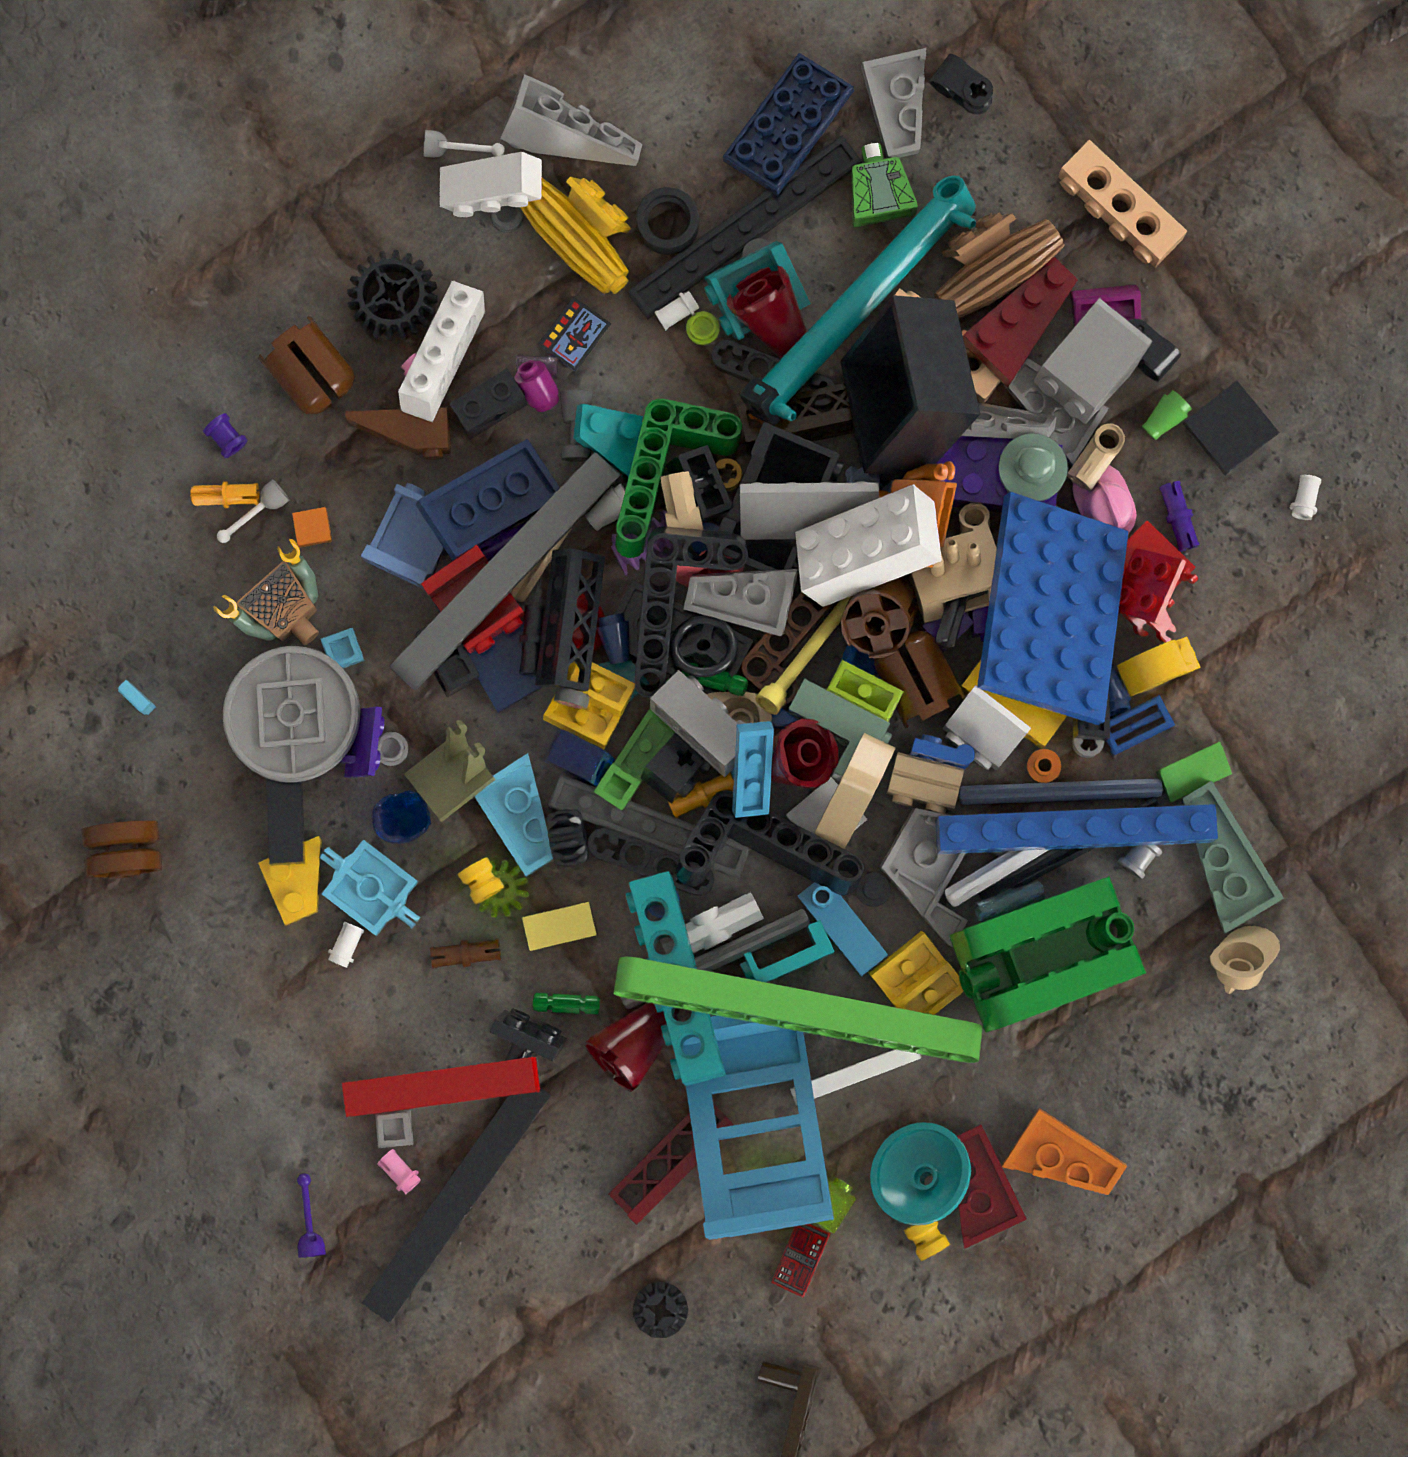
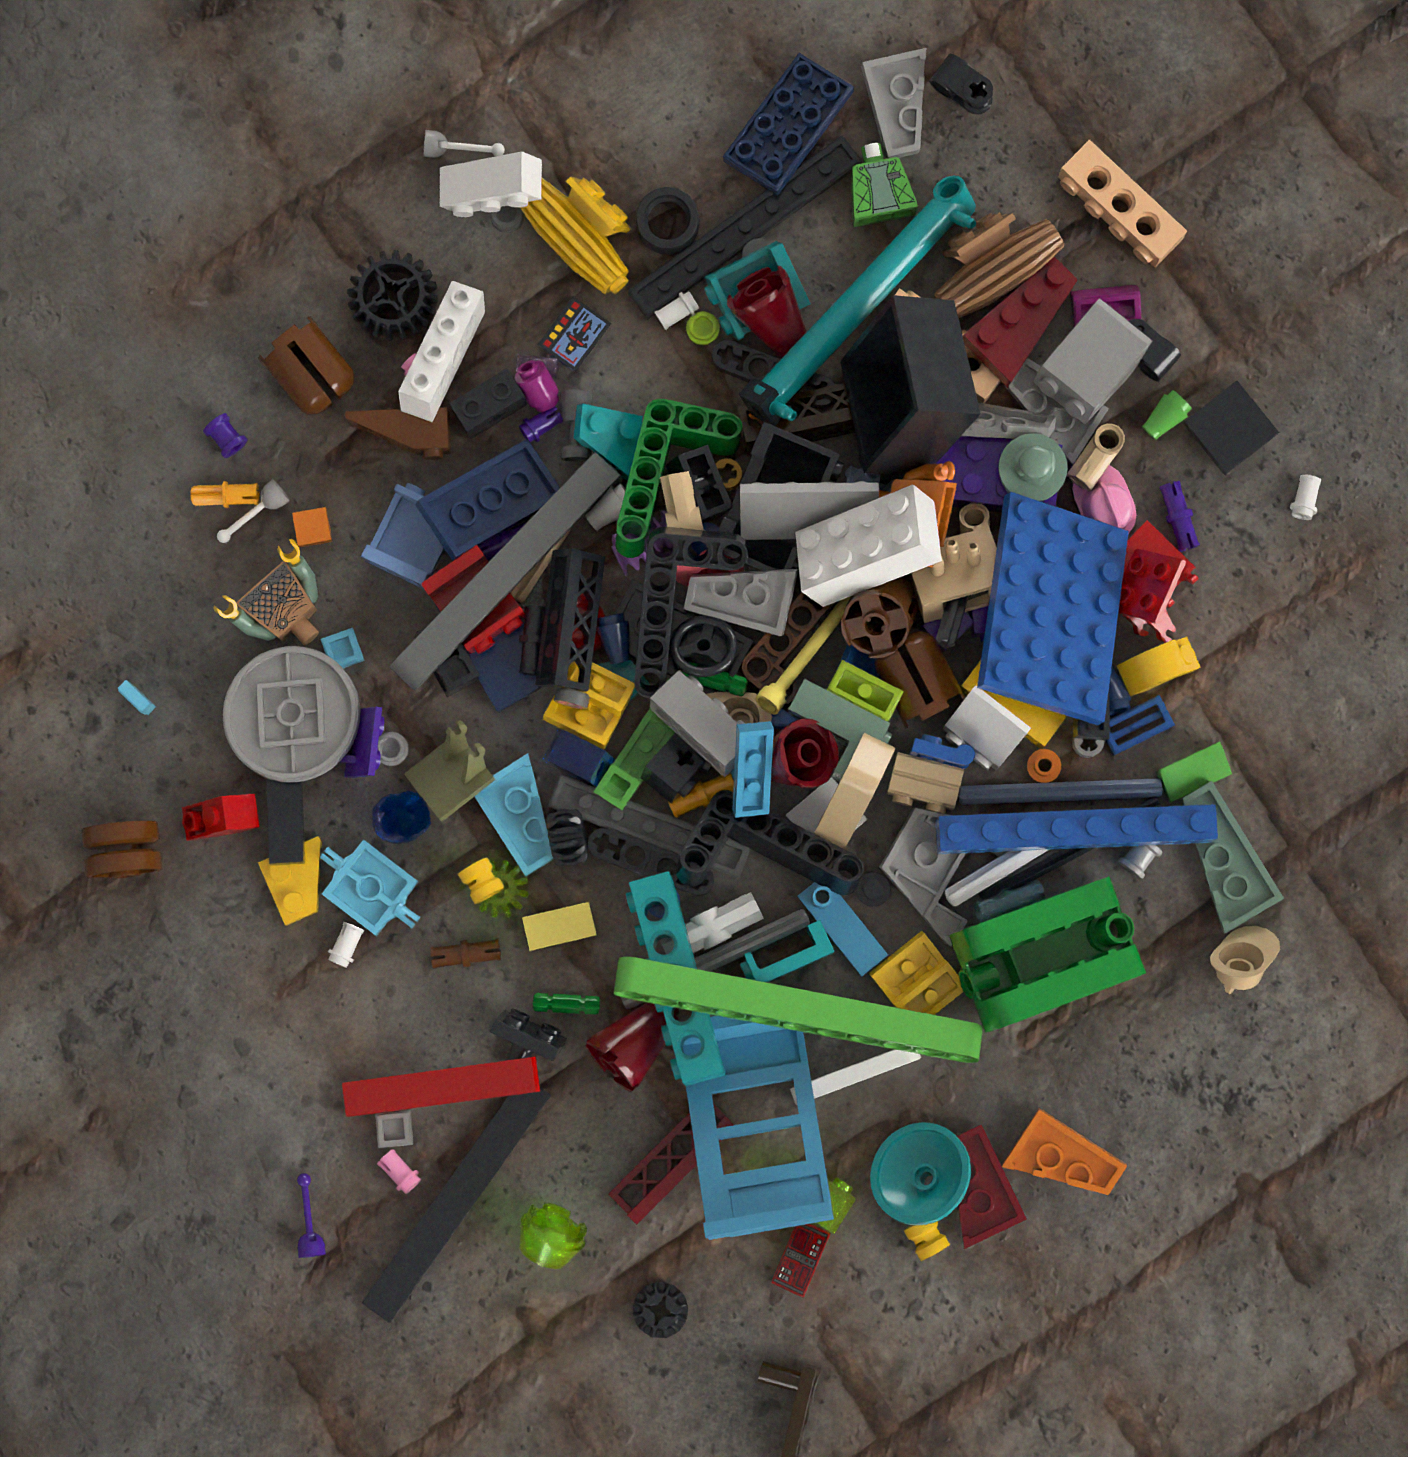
(220, 816): none -> red slope
(540, 424): none -> dark purple pin
(550, 1236): none -> clear neon green cone
(551, 126): light grey wedge -> none

